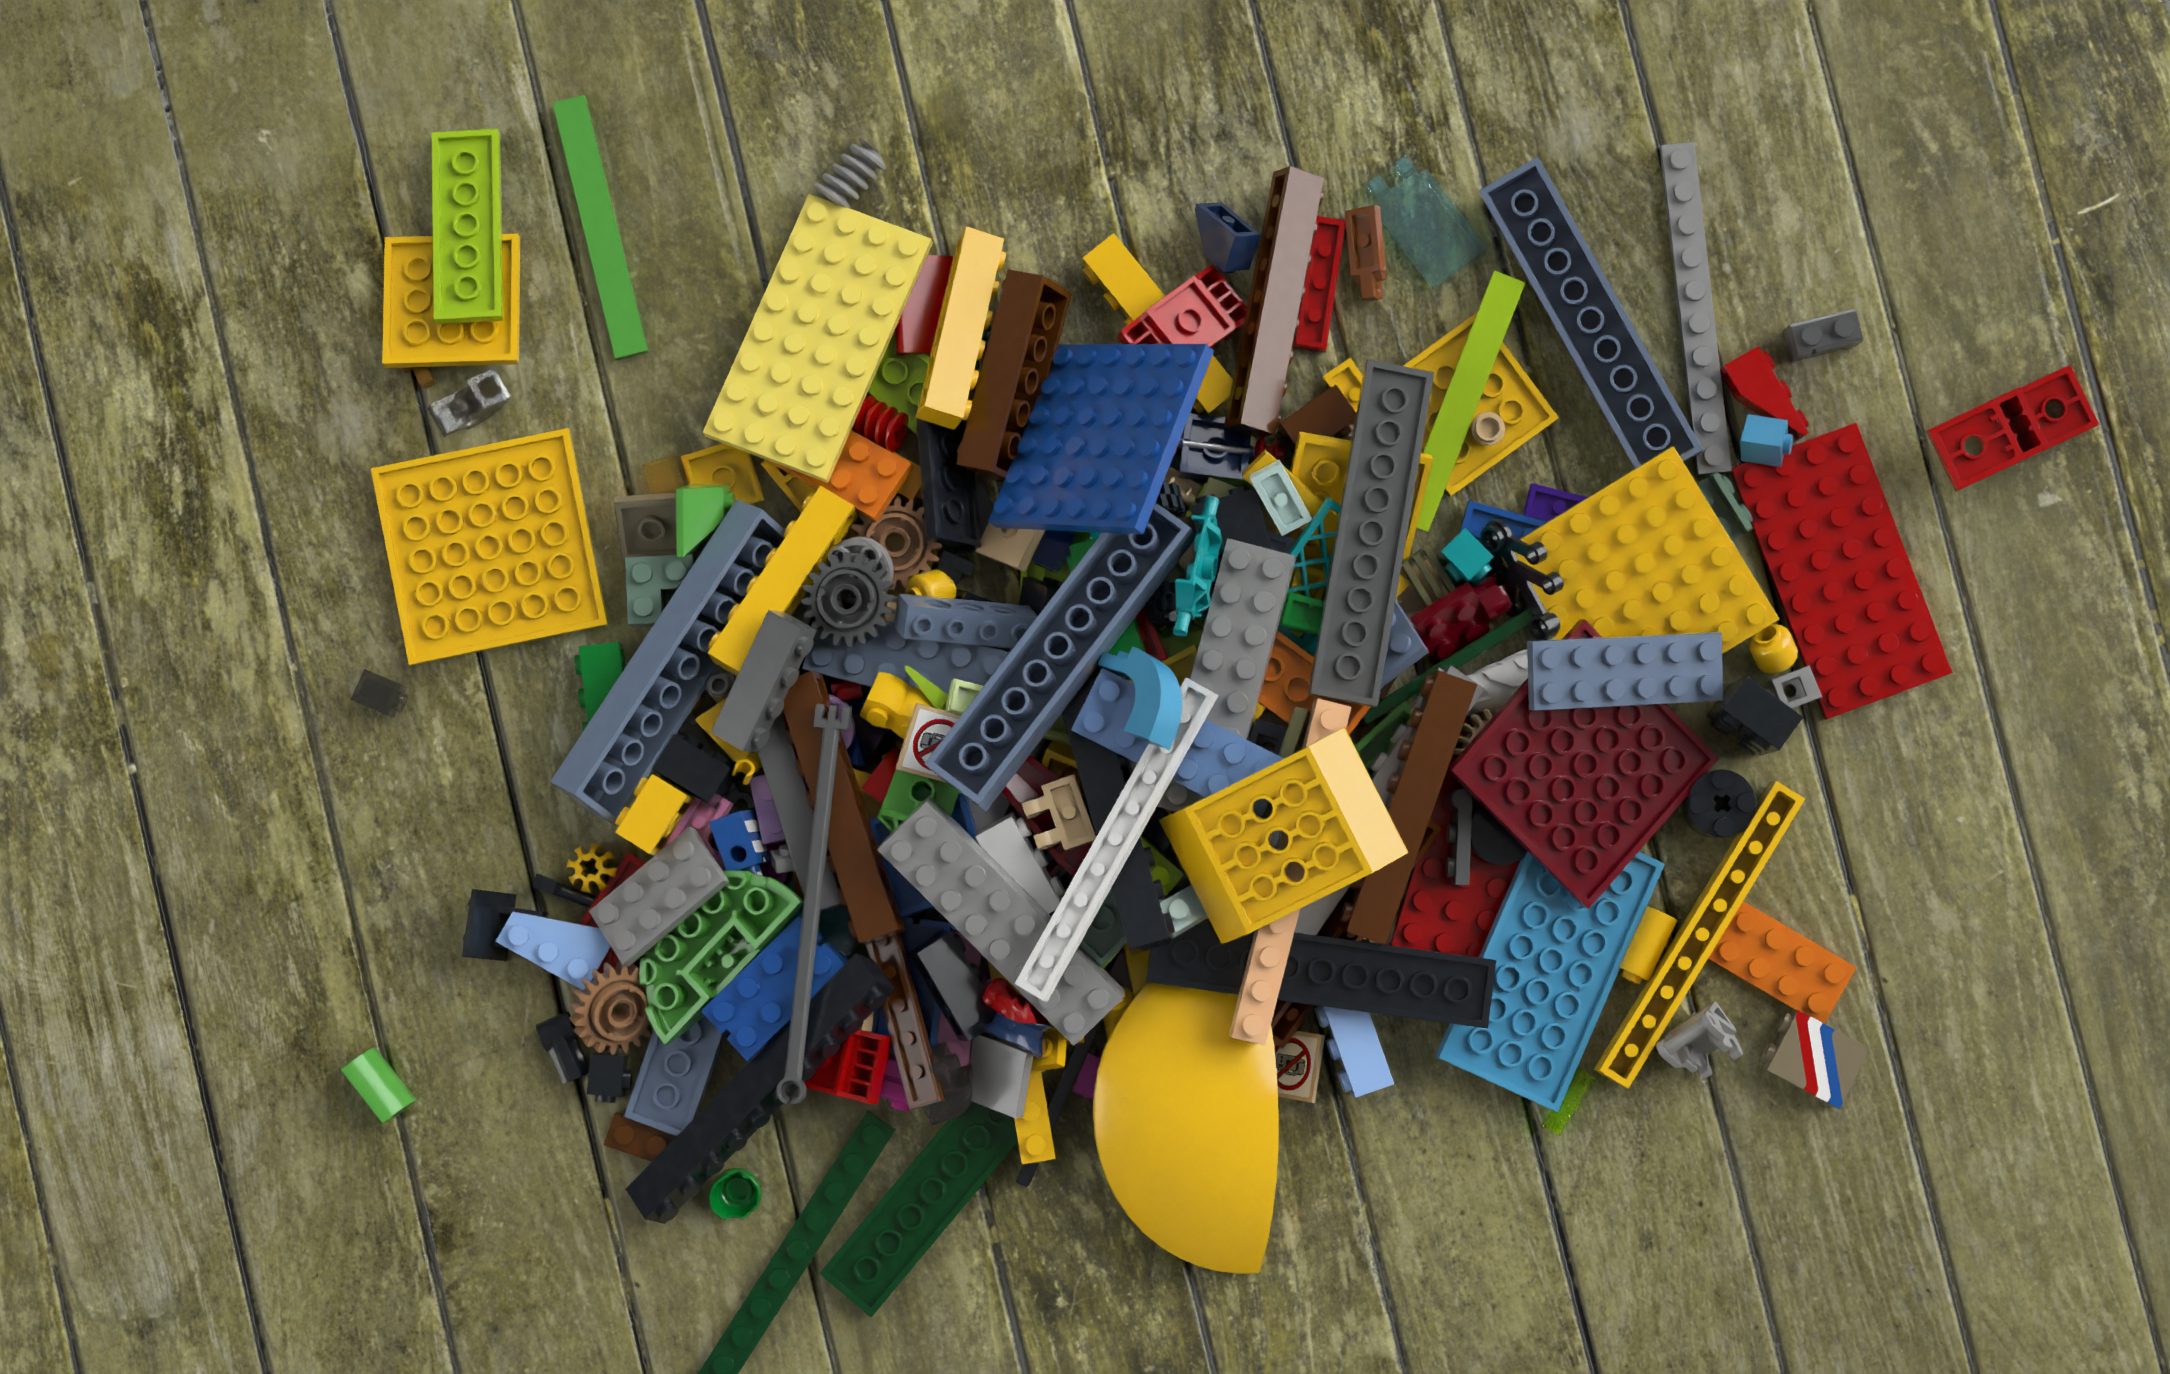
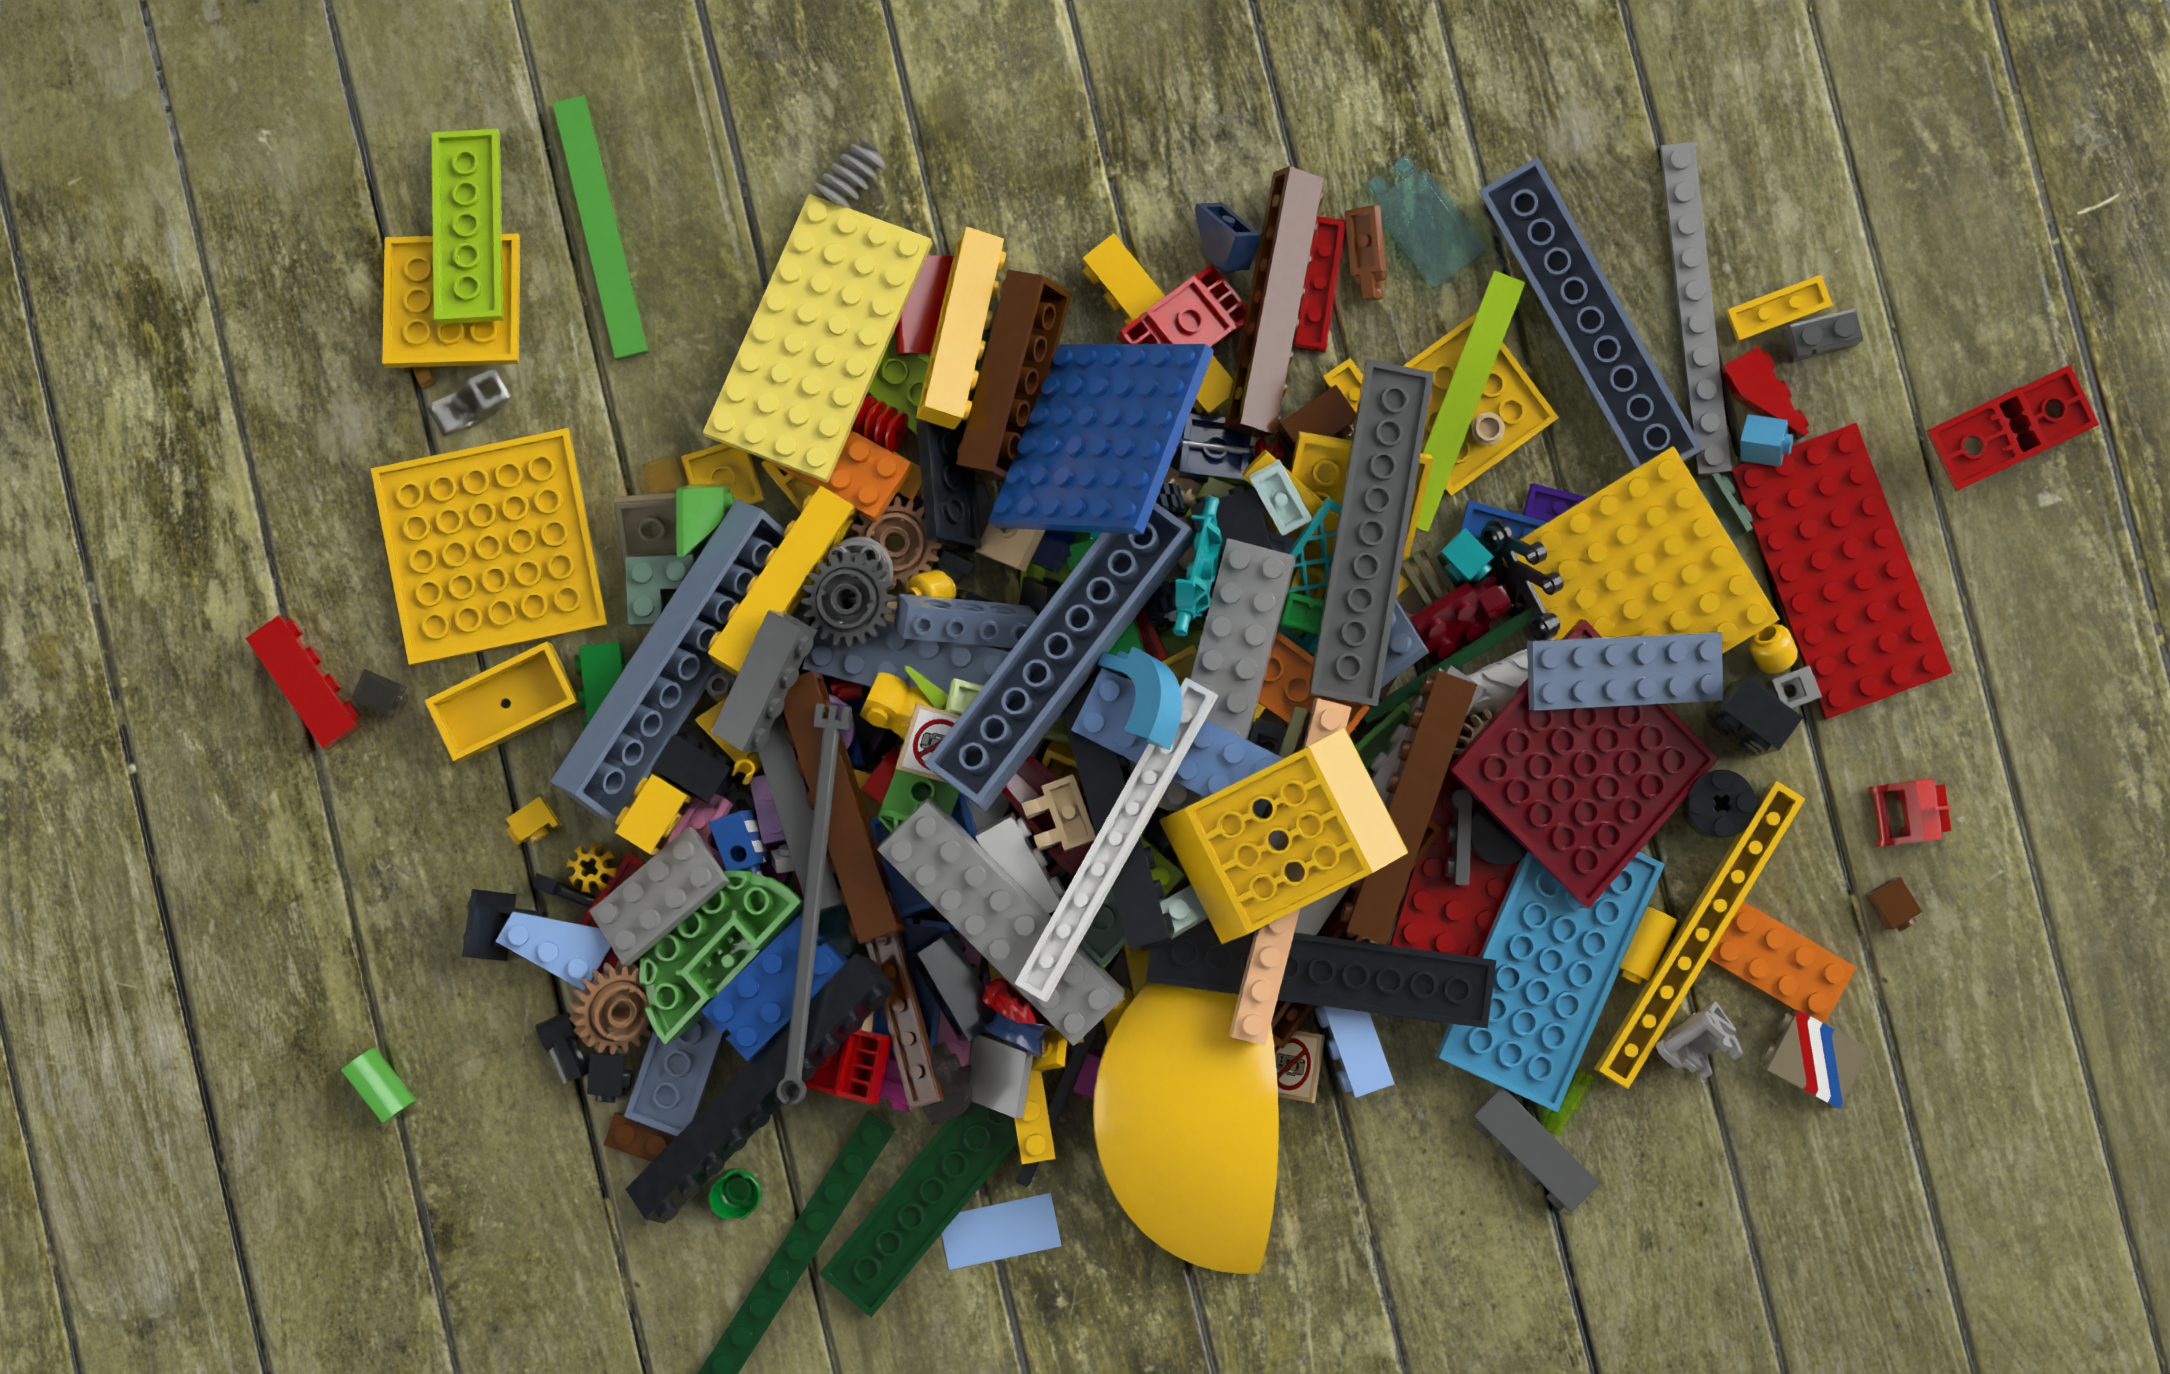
(304, 682): none -> red brick
(472, 711): none -> yellow piece
(532, 822): none -> yellow brick
(1001, 1231): none -> light blue sticker
(1534, 1149): none -> dark grey brick
(1779, 308): none -> yellow plate
(1894, 904): none -> reddish brown brick
(1923, 810): none -> red piece

